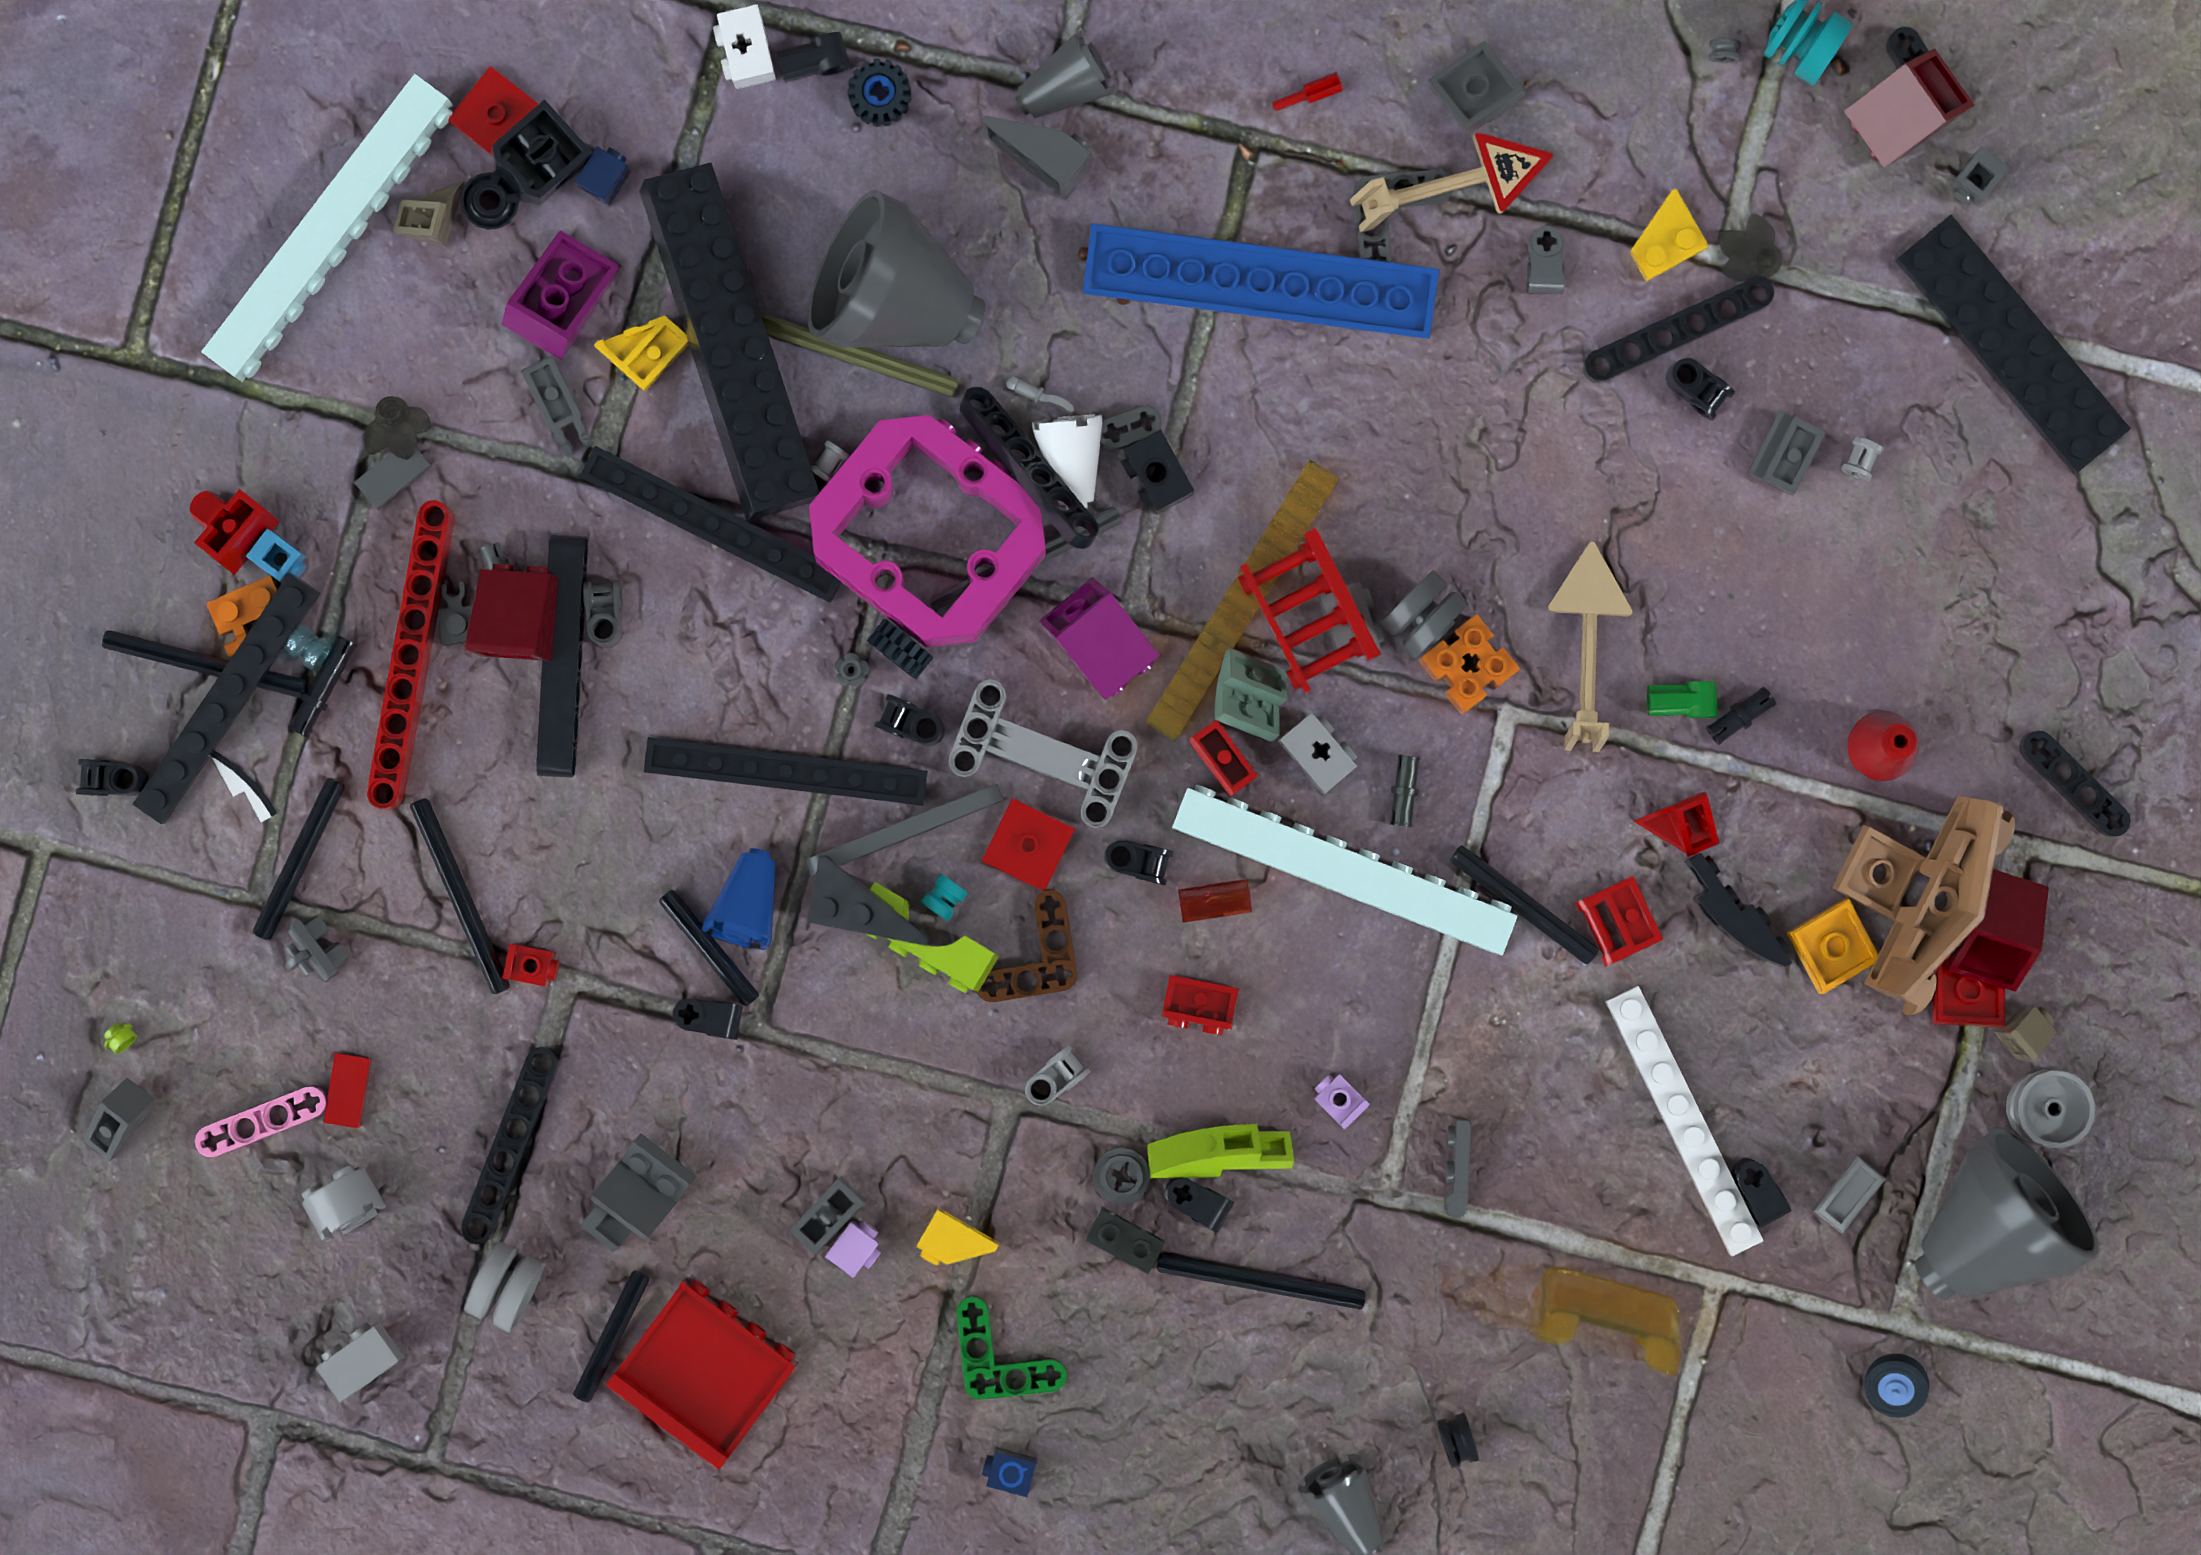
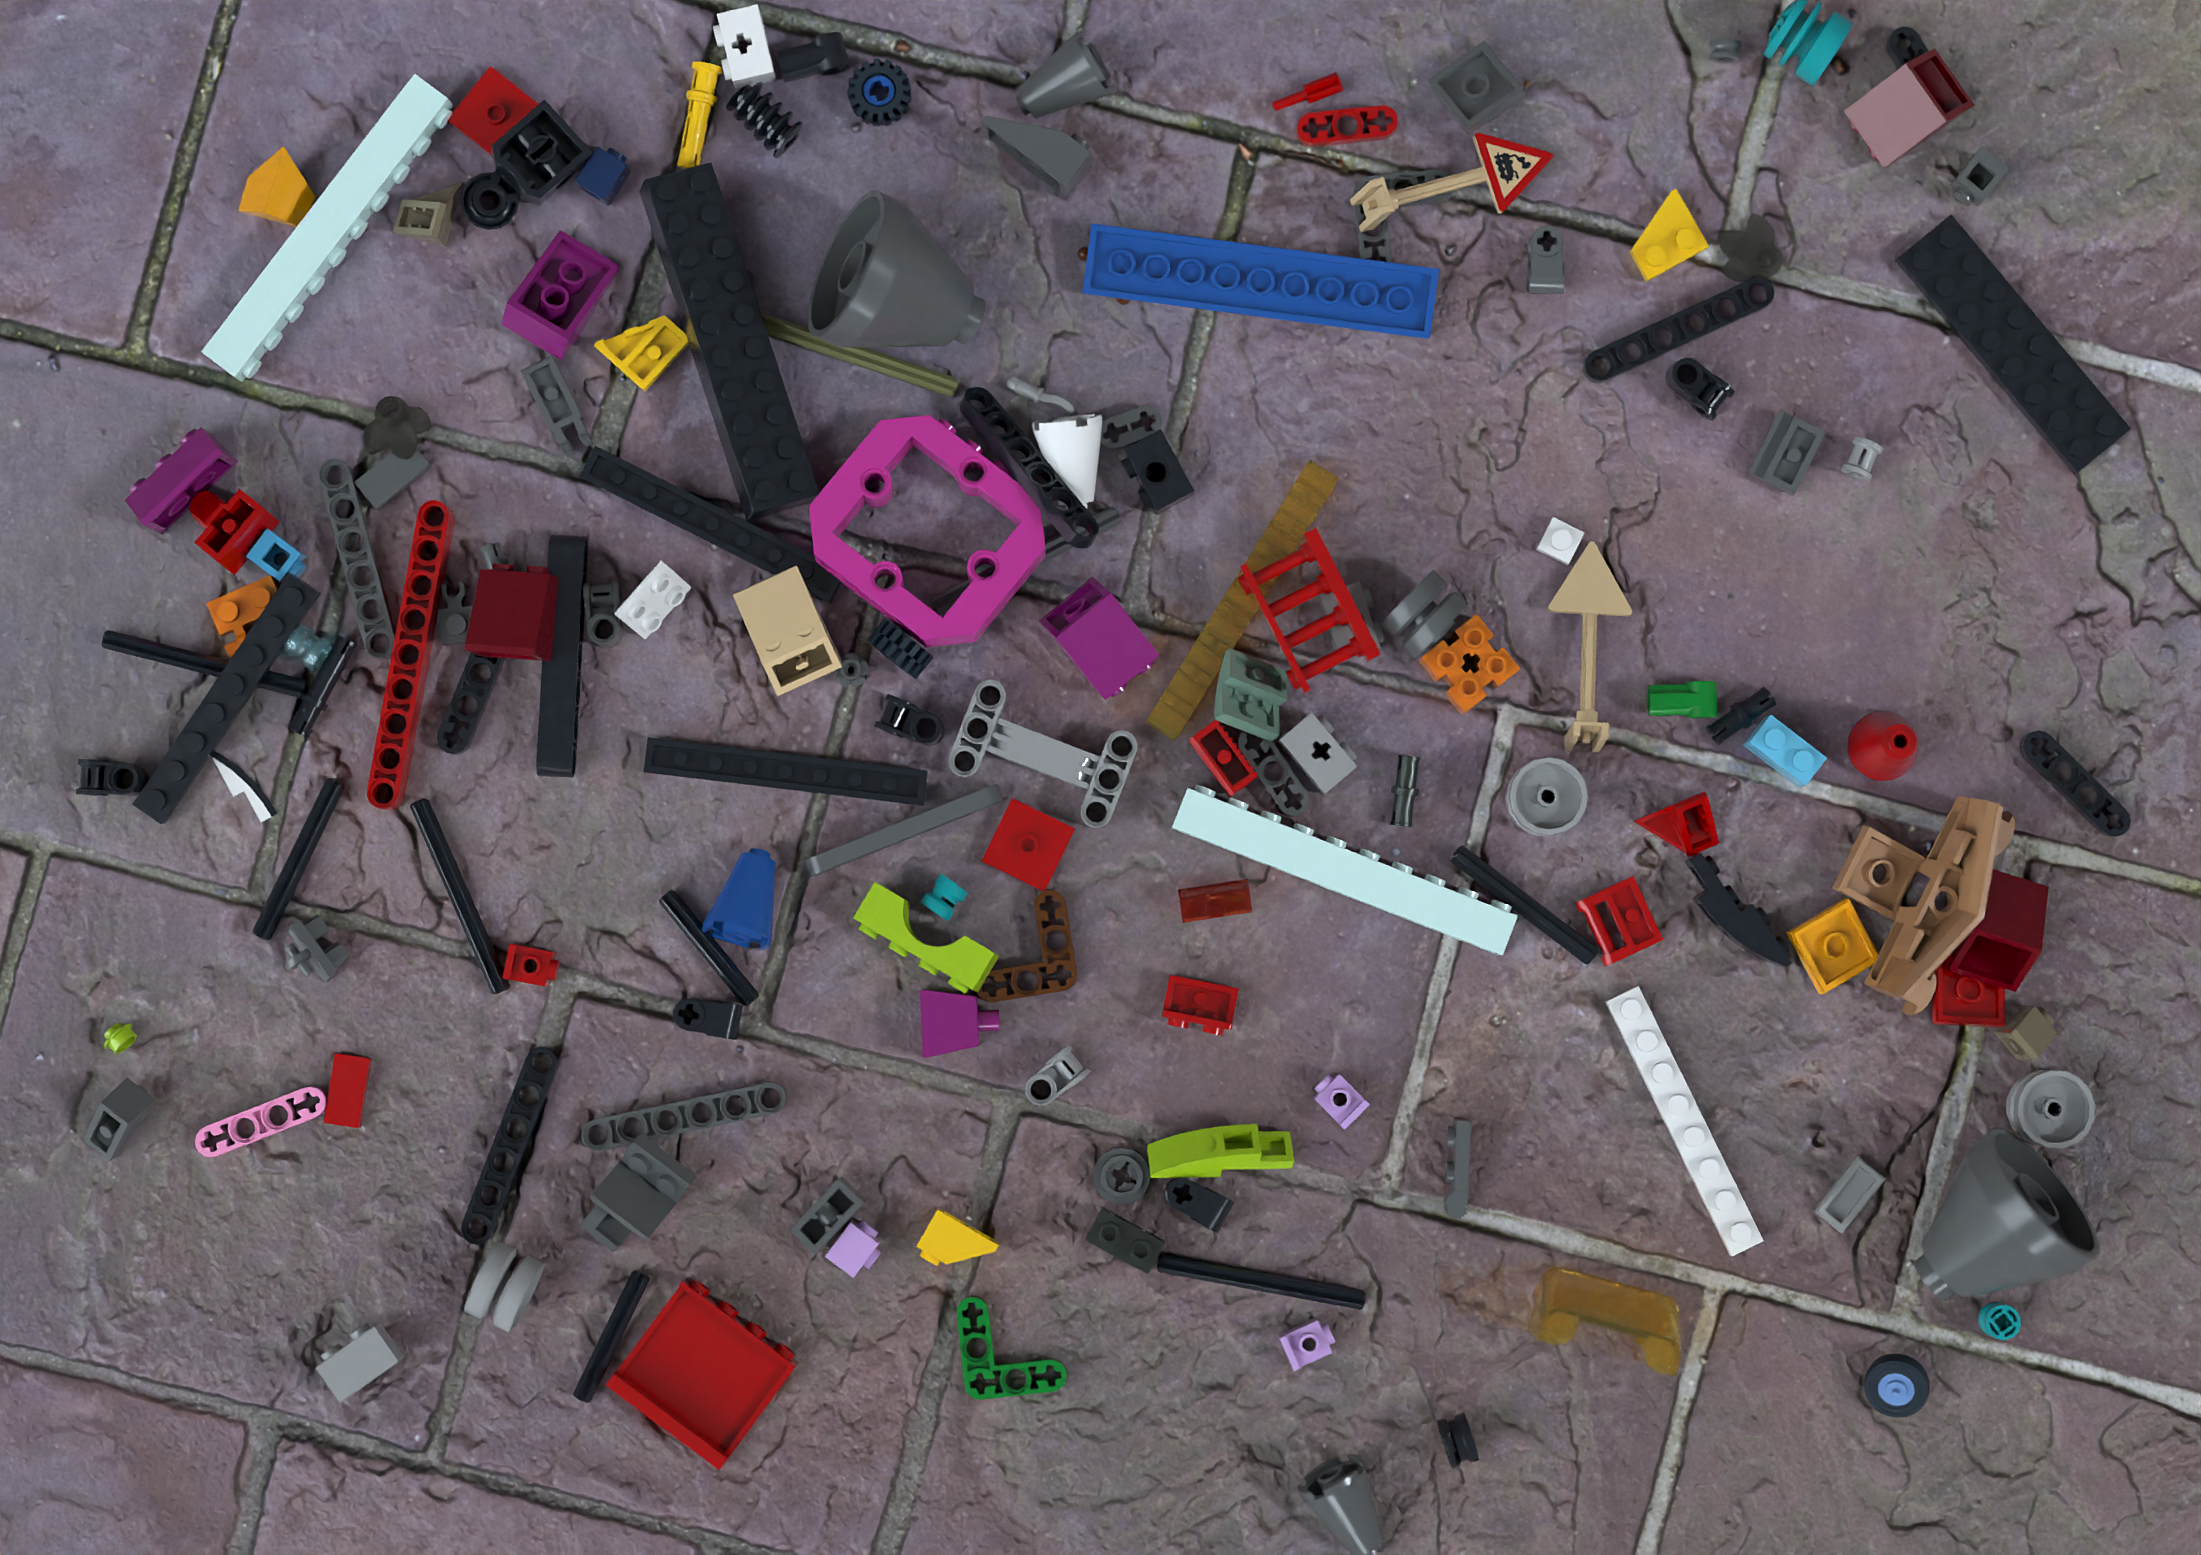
(178, 479): none -> magenta slope
(277, 191): none -> light orange slope
(343, 1202): light grey brick -> none
(353, 560): none -> dark grey beam
(479, 692): none -> black beam
(653, 600): none -> white hinge
(685, 1119): none -> dark grey beam
(700, 100): none -> yellow pin
(764, 118): none -> black piece
(787, 630): none -> tan slope
(829, 462): light grey bush -> none
(846, 904): black wing -> none
(952, 1022): none -> magenta torso
(1009, 1471): dark blue brick -> none
(1141, 861): black piece -> none
(1281, 798): none -> dark grey beam
(1293, 1340): none -> lavender brick
(1373, 134): none -> red beam
(1525, 801): none -> light grey wheel
(1560, 541): none -> white plate
(1762, 1196): black piece -> none
(1784, 751): none -> medium azure brick
(1991, 1319): none -> teal wheel

